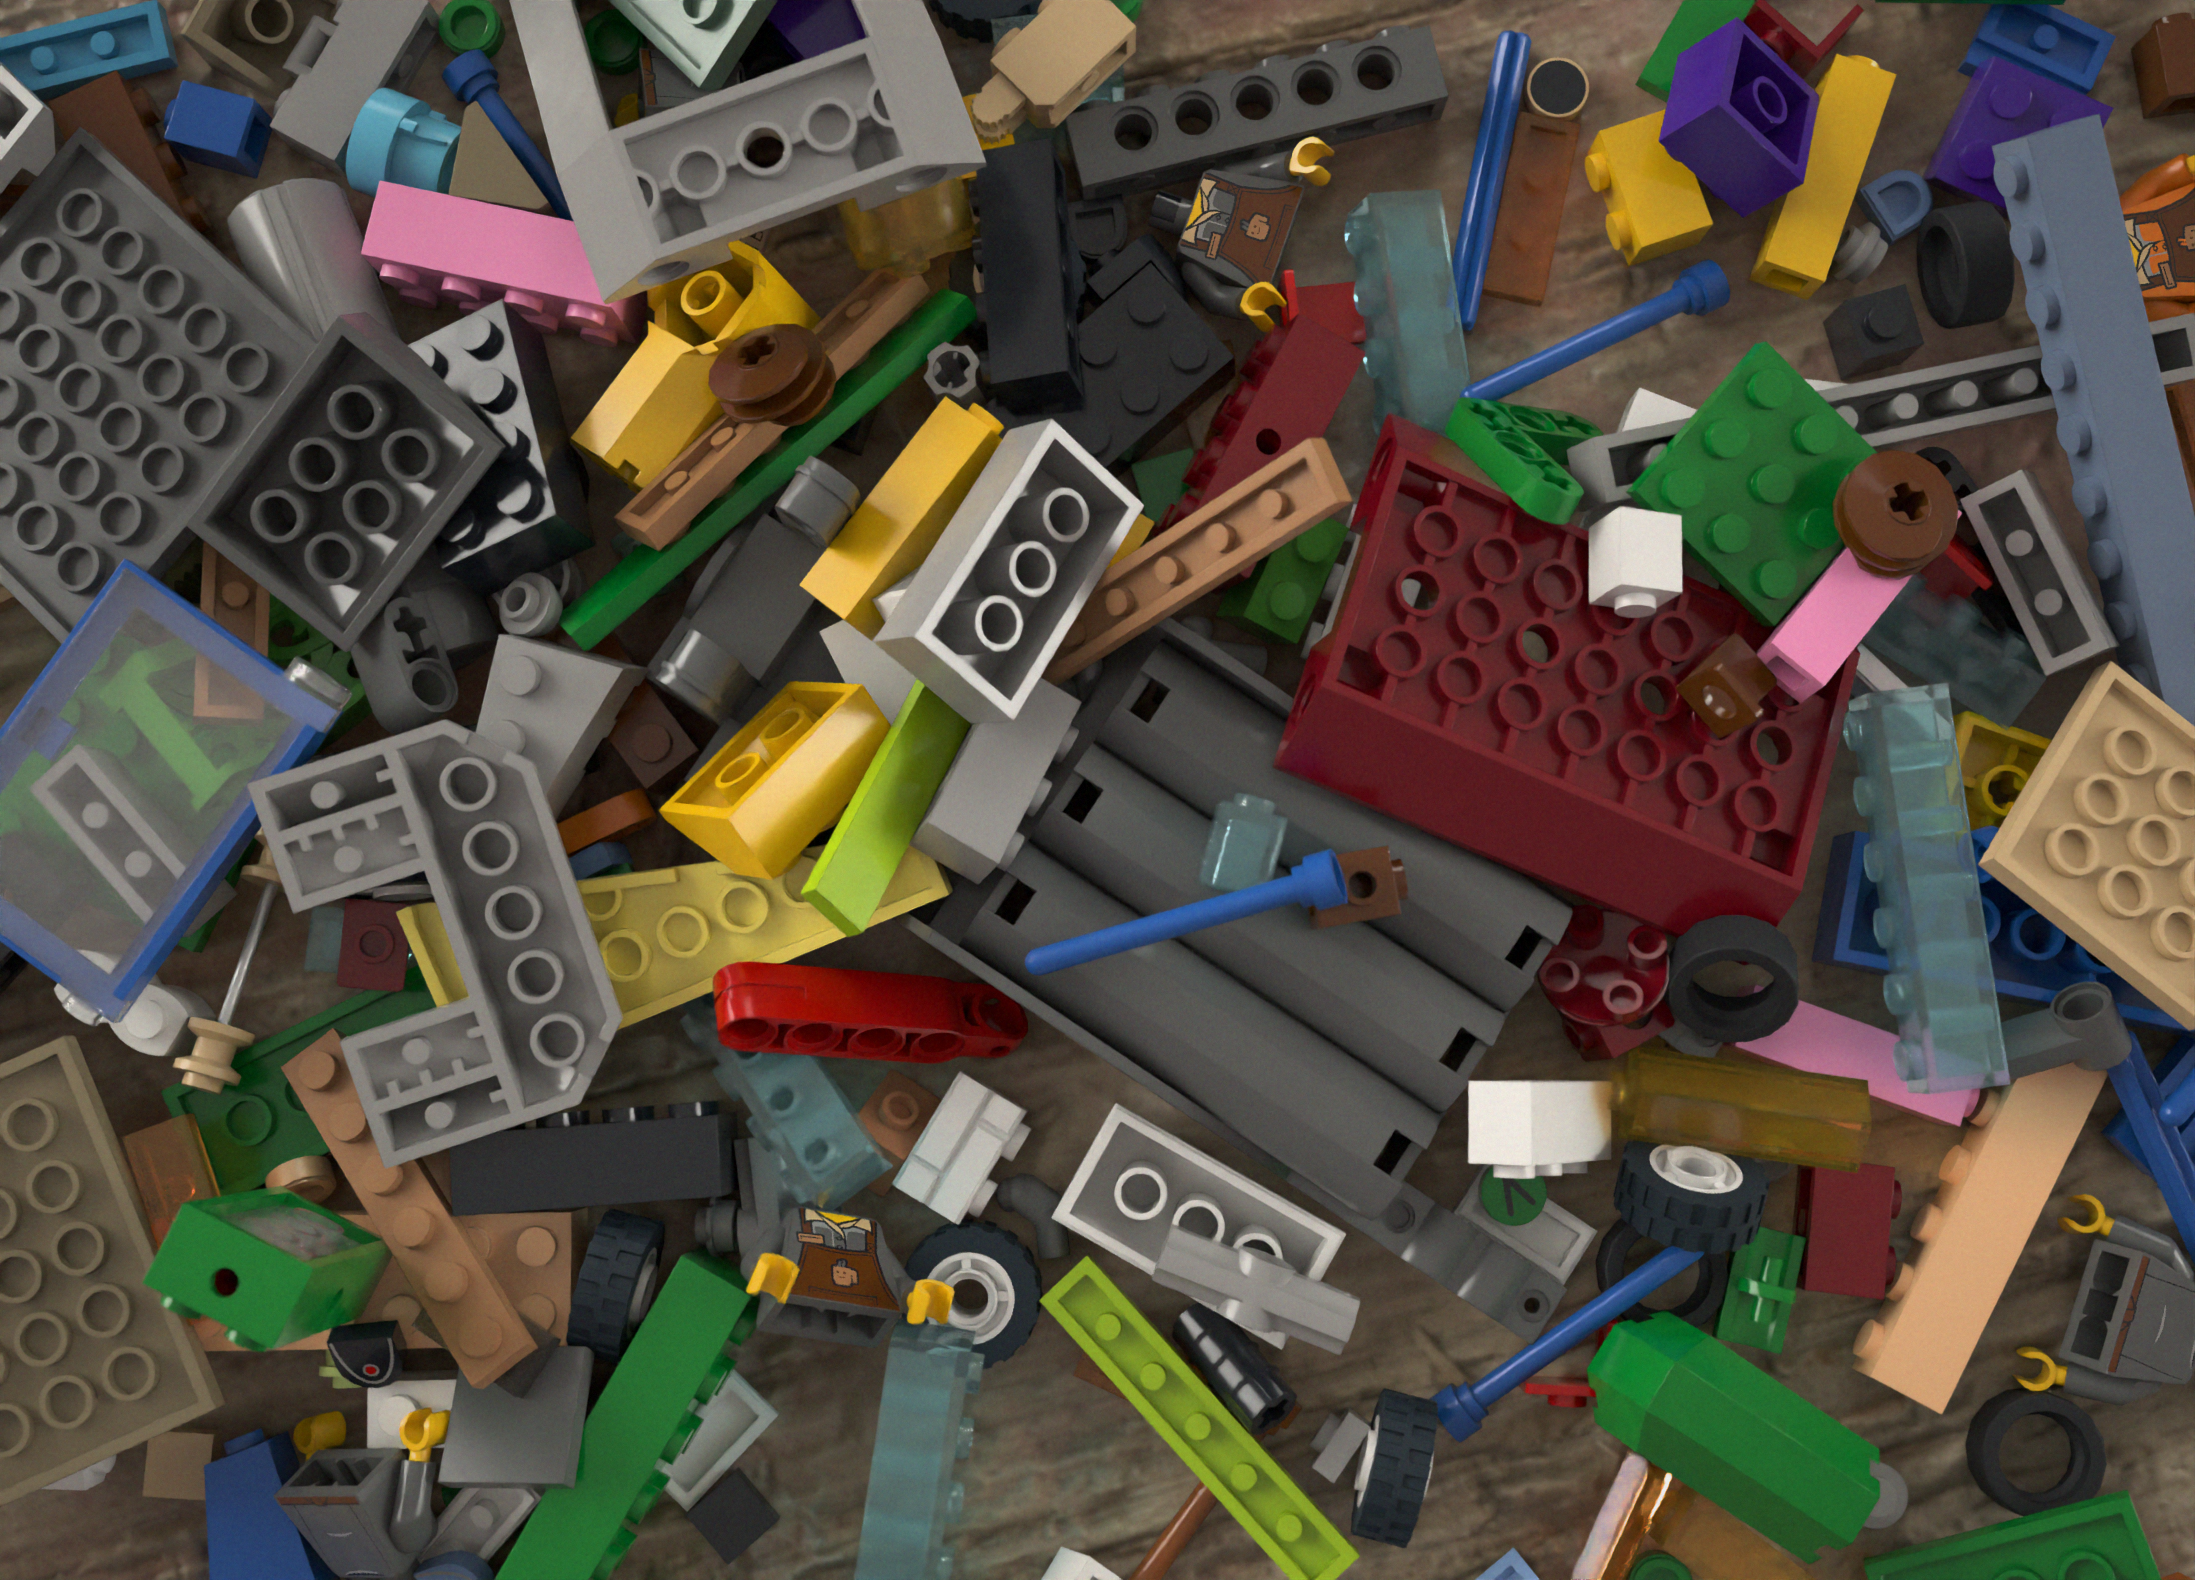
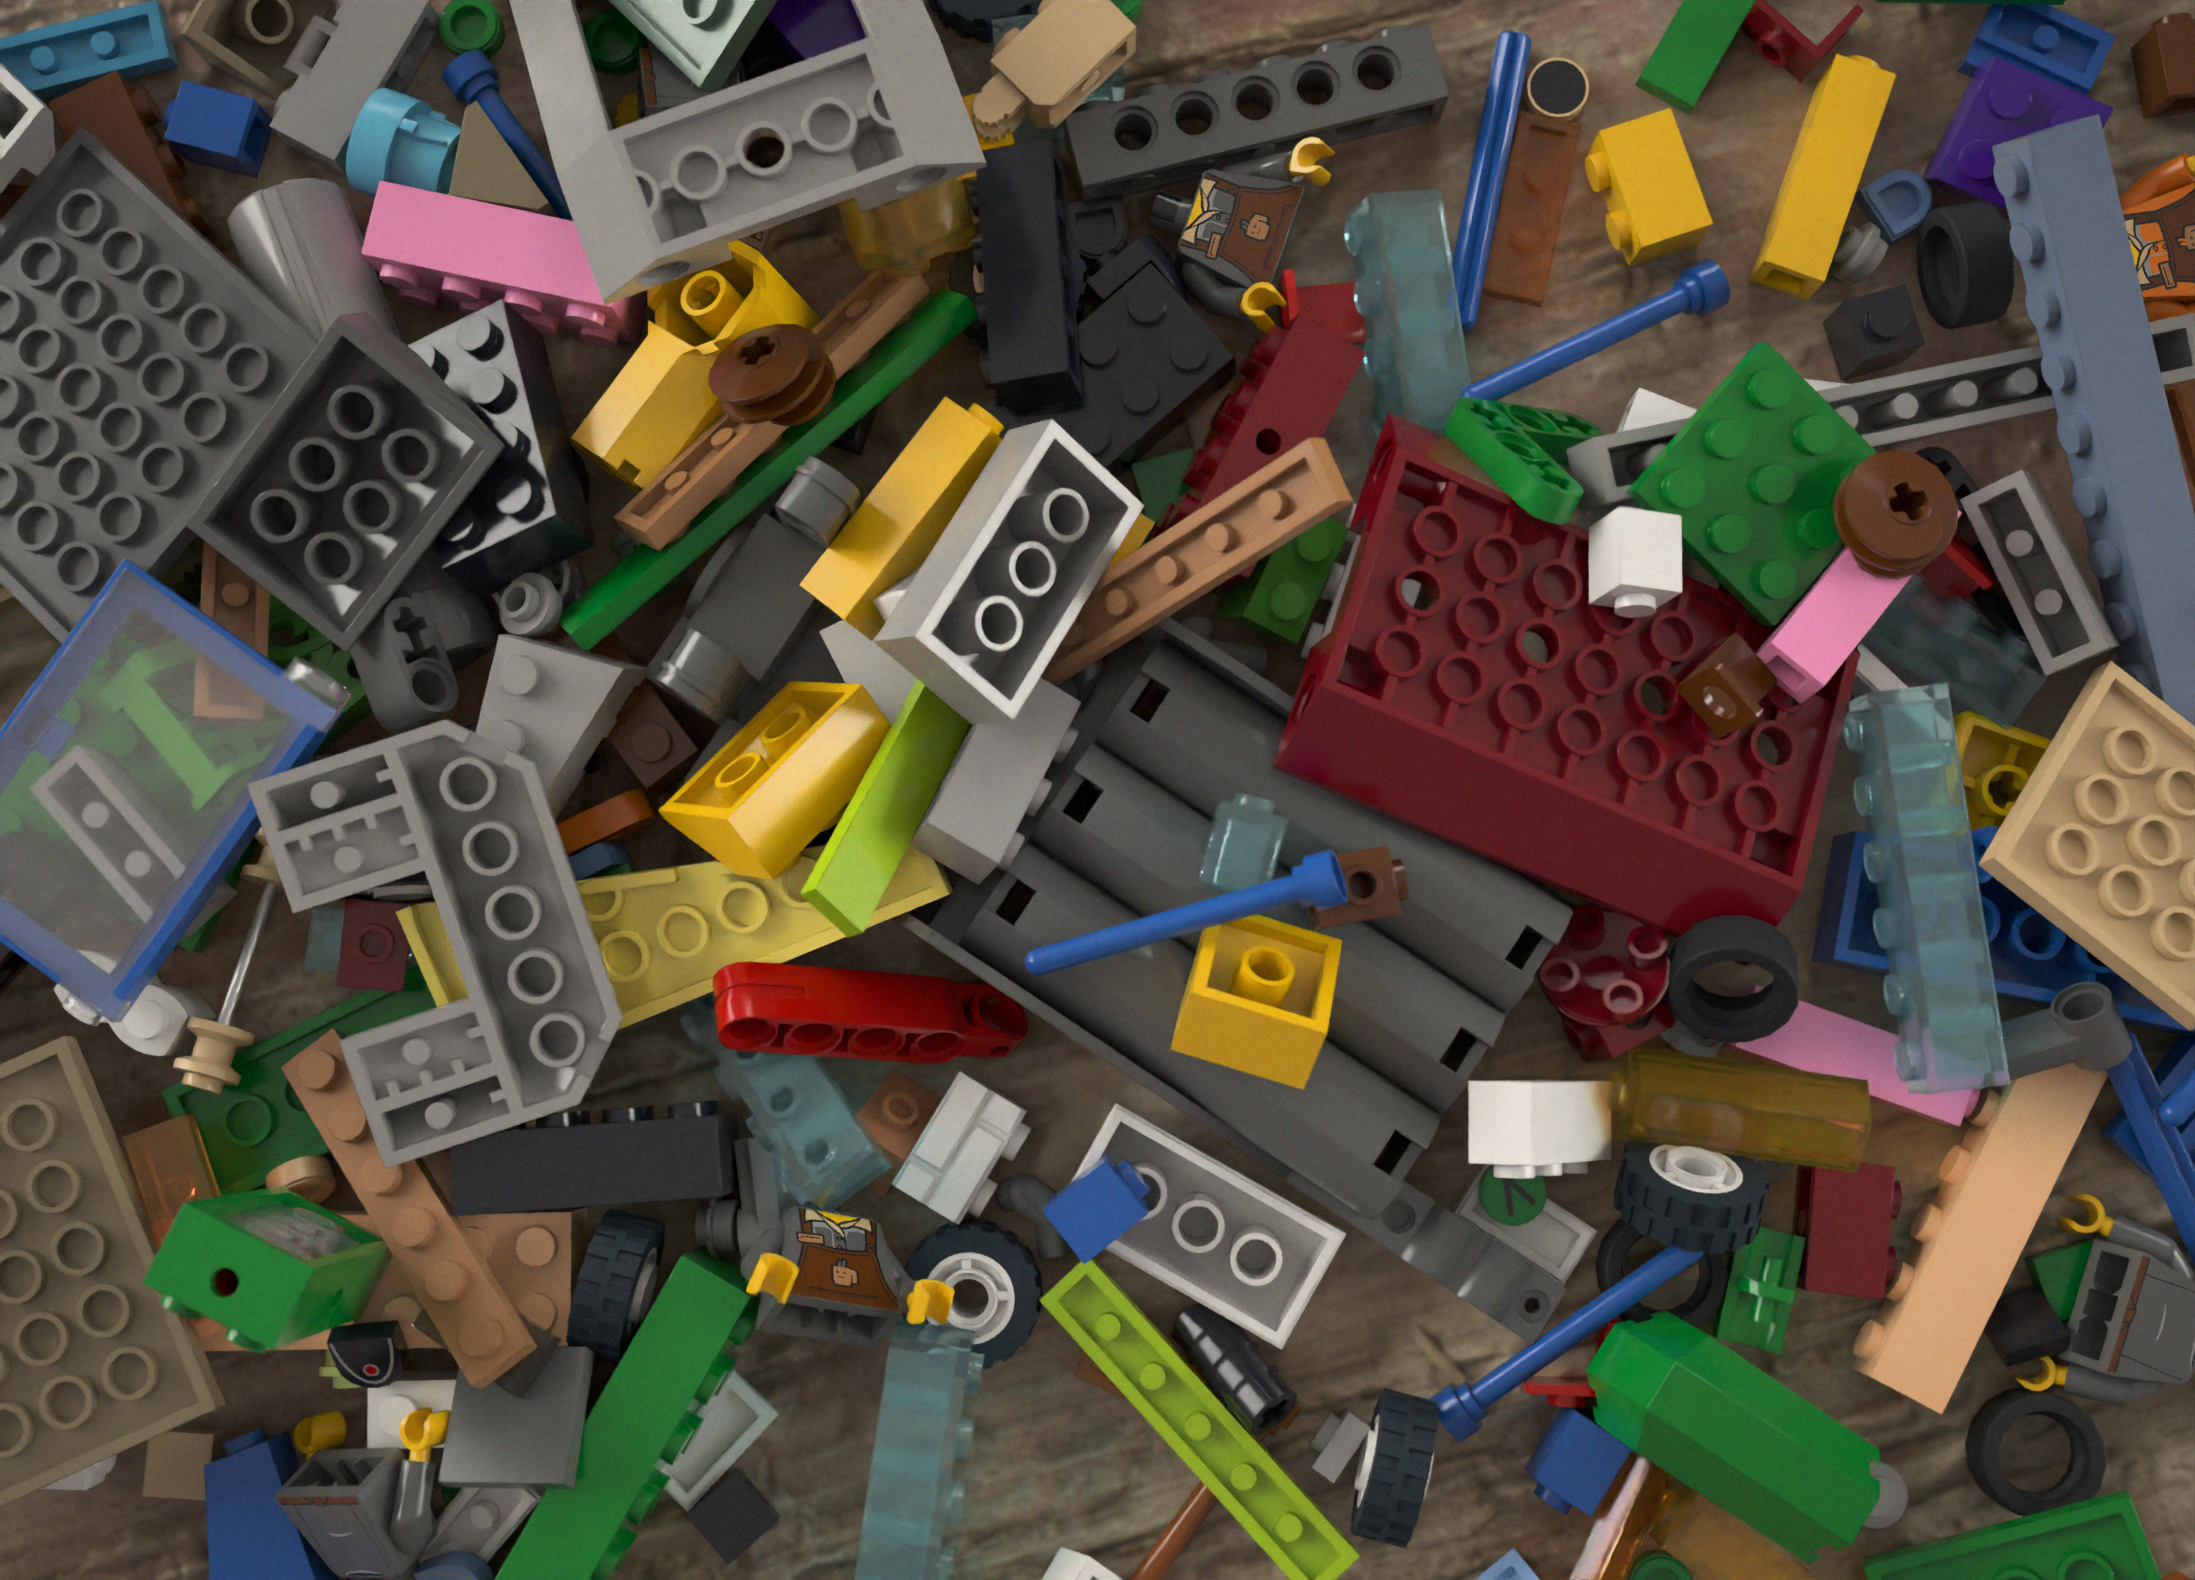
(957, 375): light grey piece -> none
(1099, 1206): none -> blue brick
(1256, 1289): light grey piece -> none
(1259, 998): none -> yellow slope
(1575, 1462): none -> blue brick
(1739, 118): dark purple brick -> none
(2025, 1328): none -> black tile
(2060, 1273): none -> green tile

